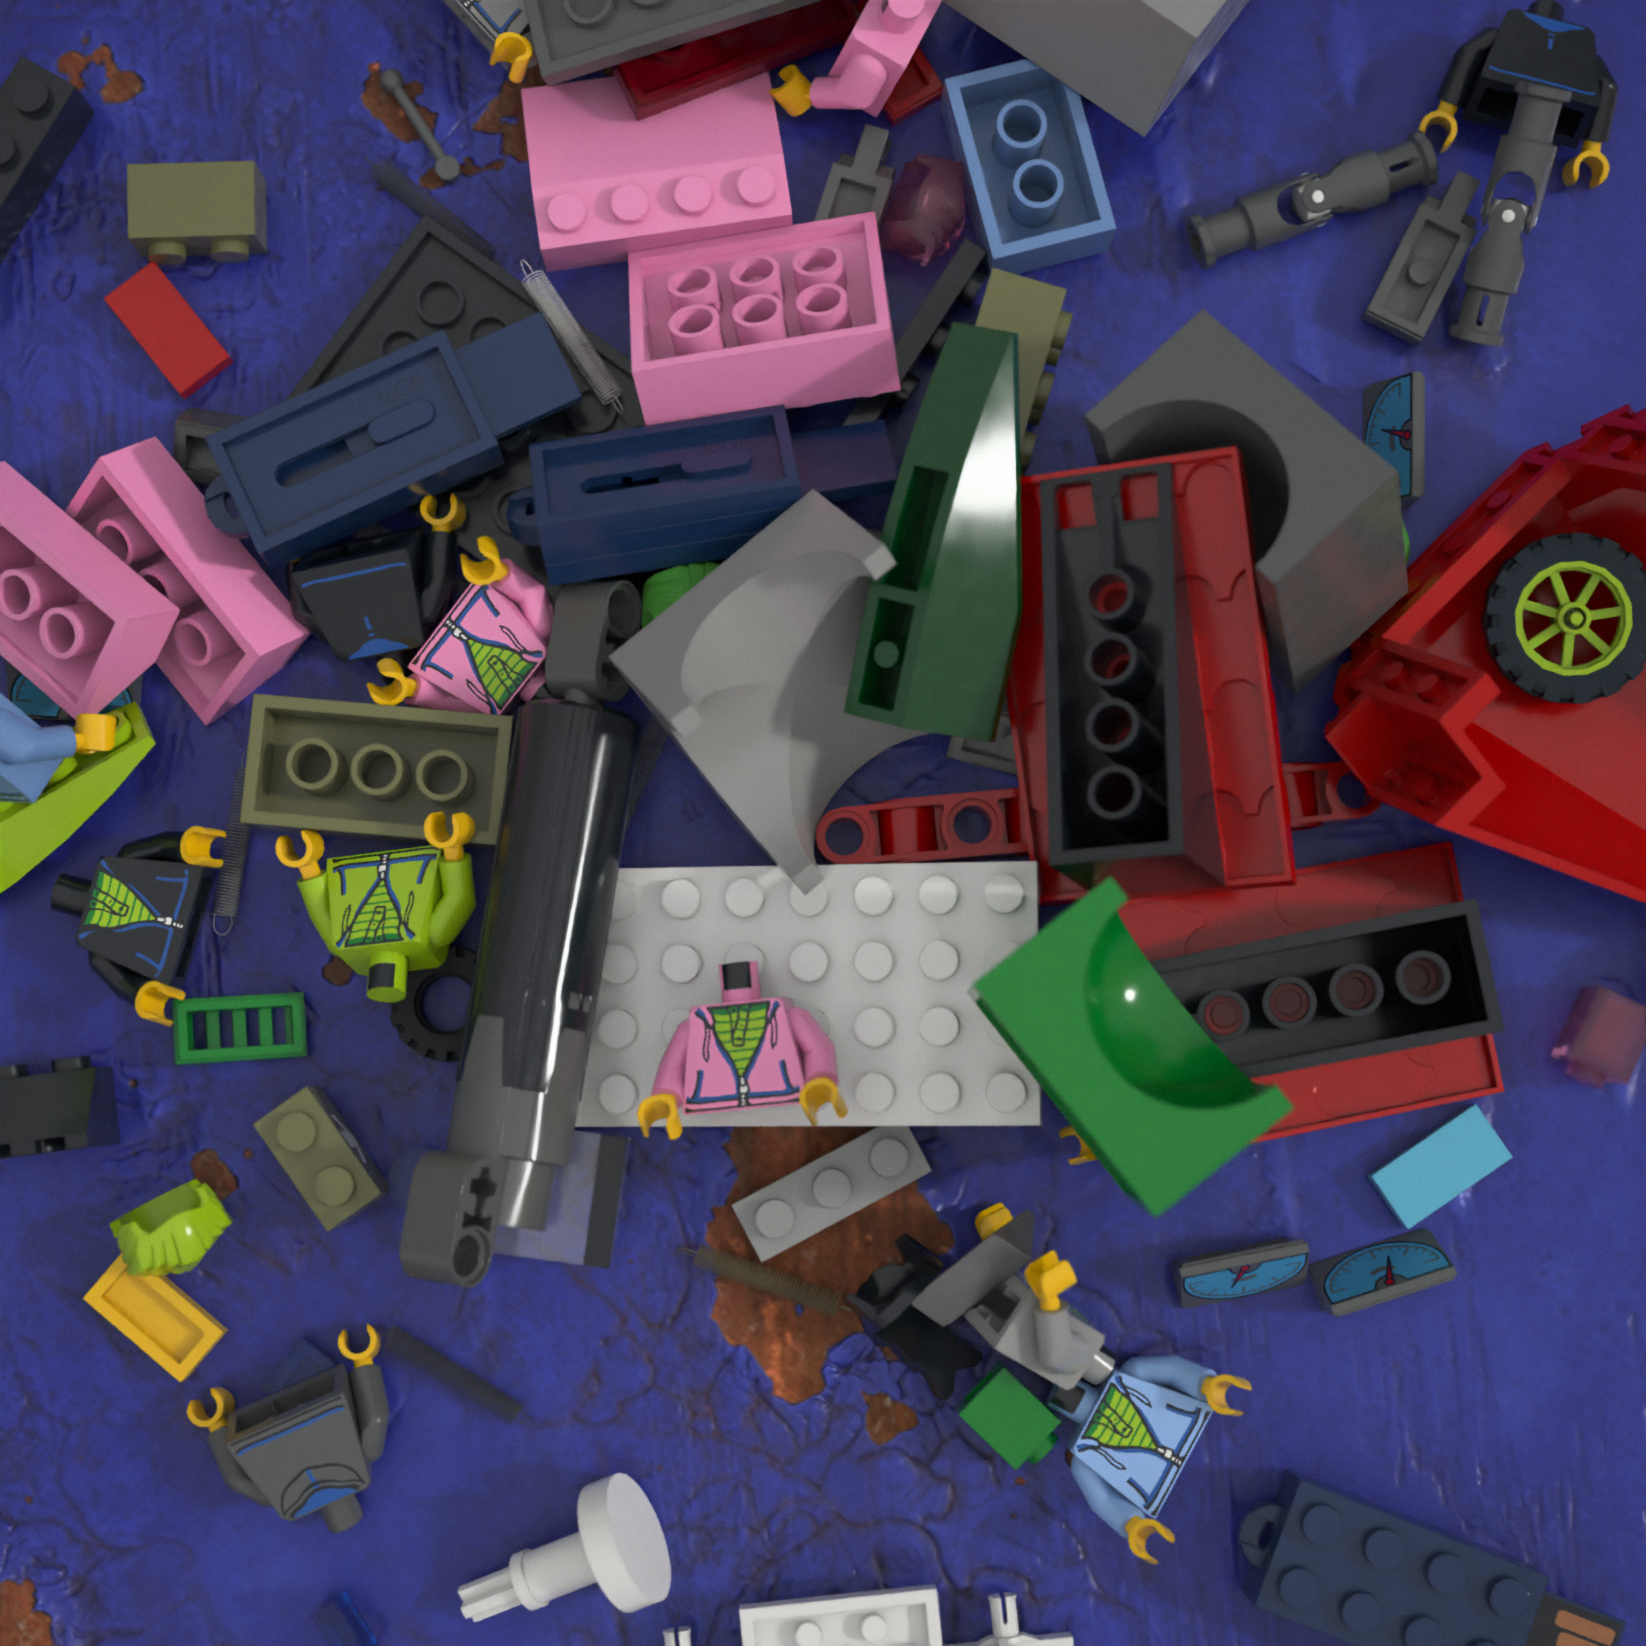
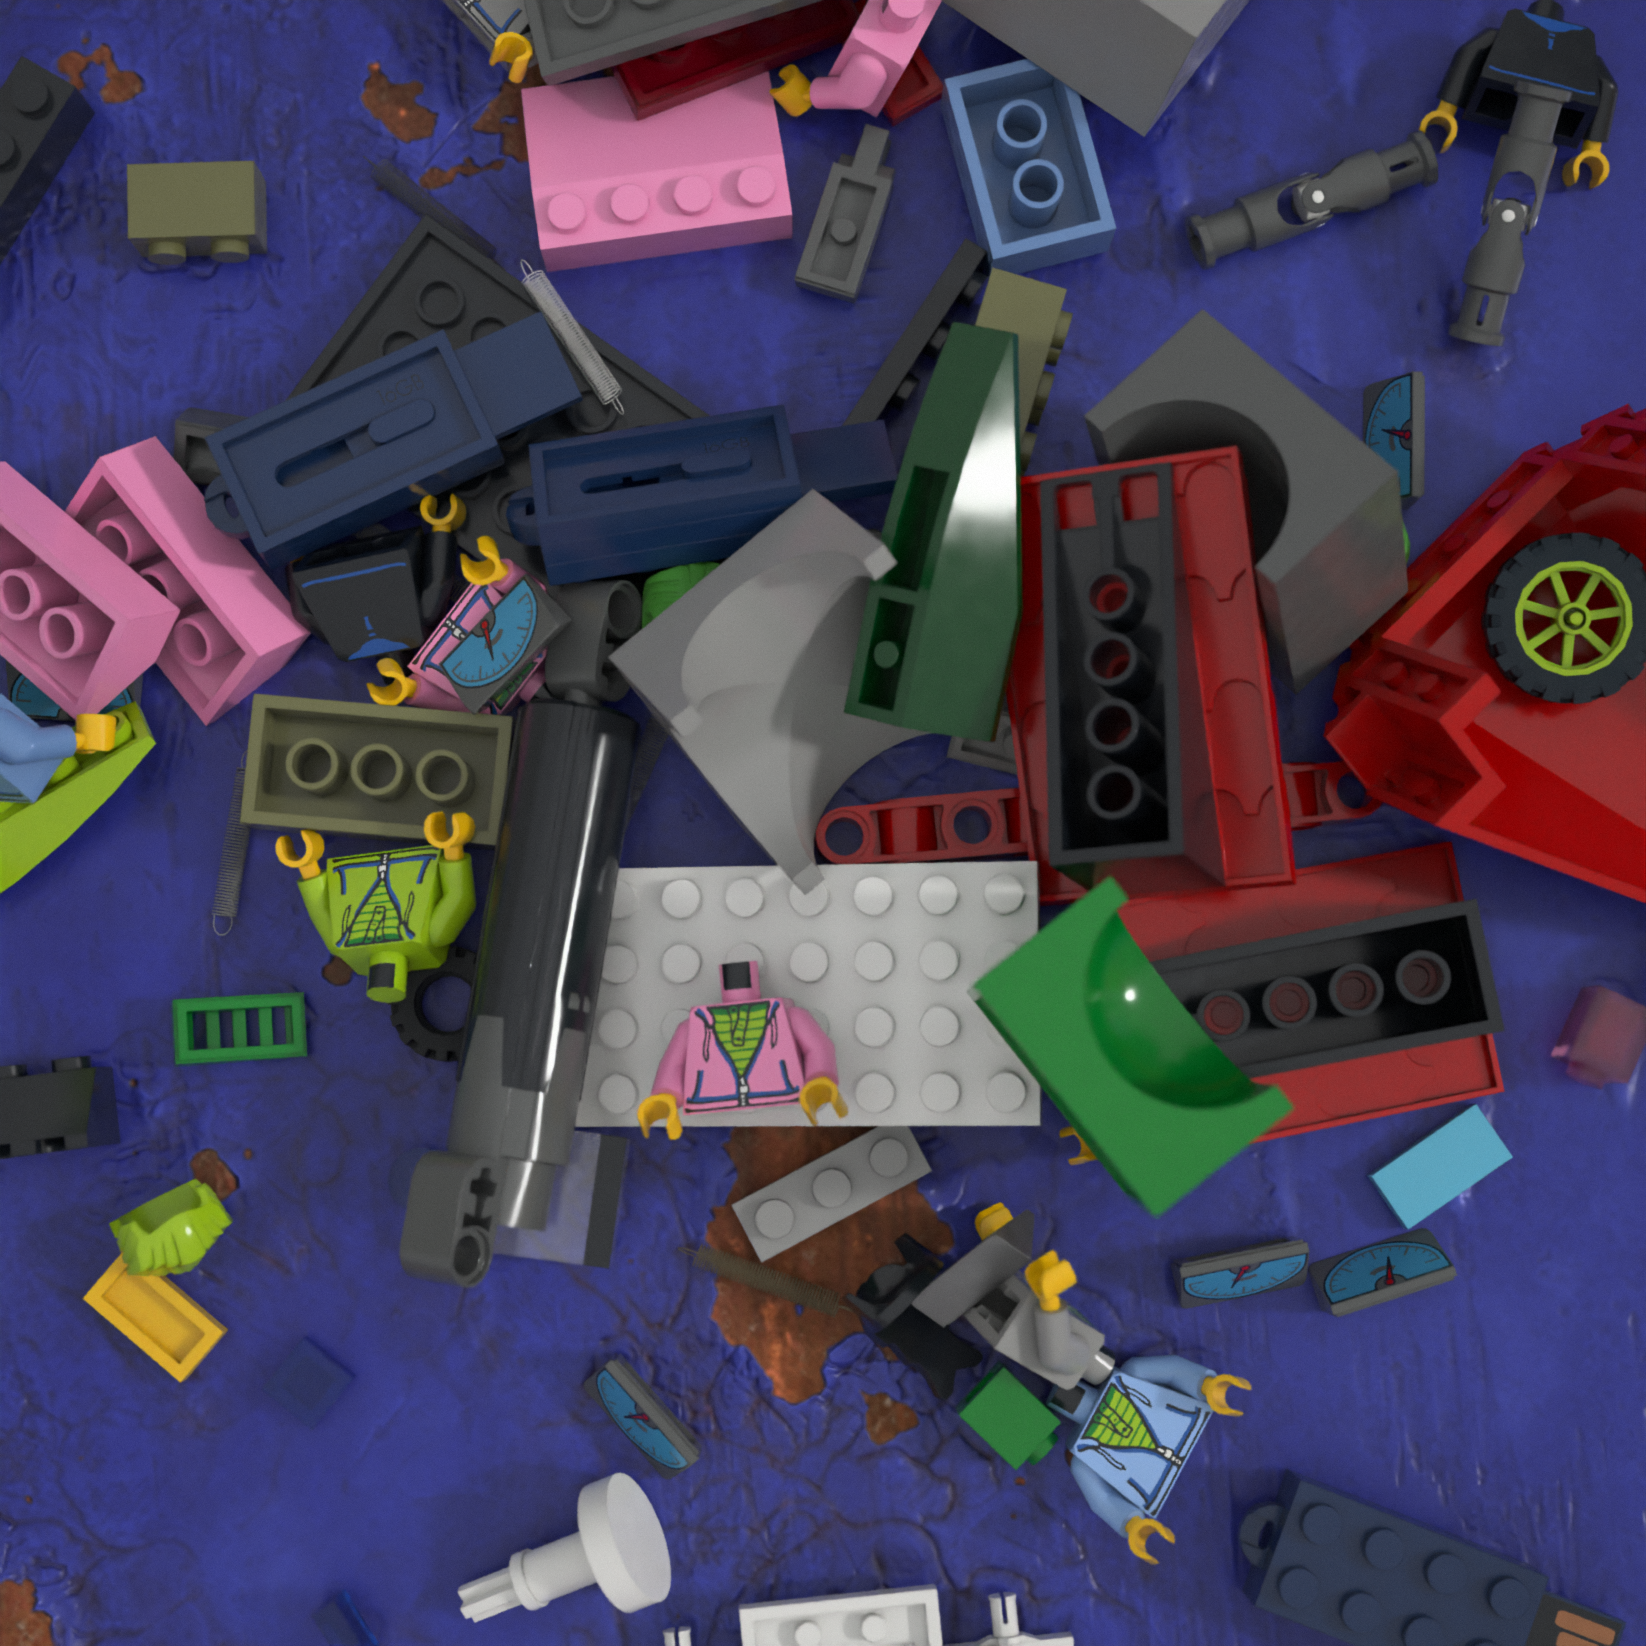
(144, 915): torso -> none
(168, 330): red tile -> none
(307, 1442): dark grey torso -> none
(322, 1157): olive brick -> none
(446, 166): dark grey hinge -> none
(503, 644): none -> slope
(512, 1405): dark grey piece -> none
(643, 1417): none -> slope
(761, 320): bright pink slope -> none
(925, 209): clear pink hair -> none
(1425, 262): dark grey hinge -> none

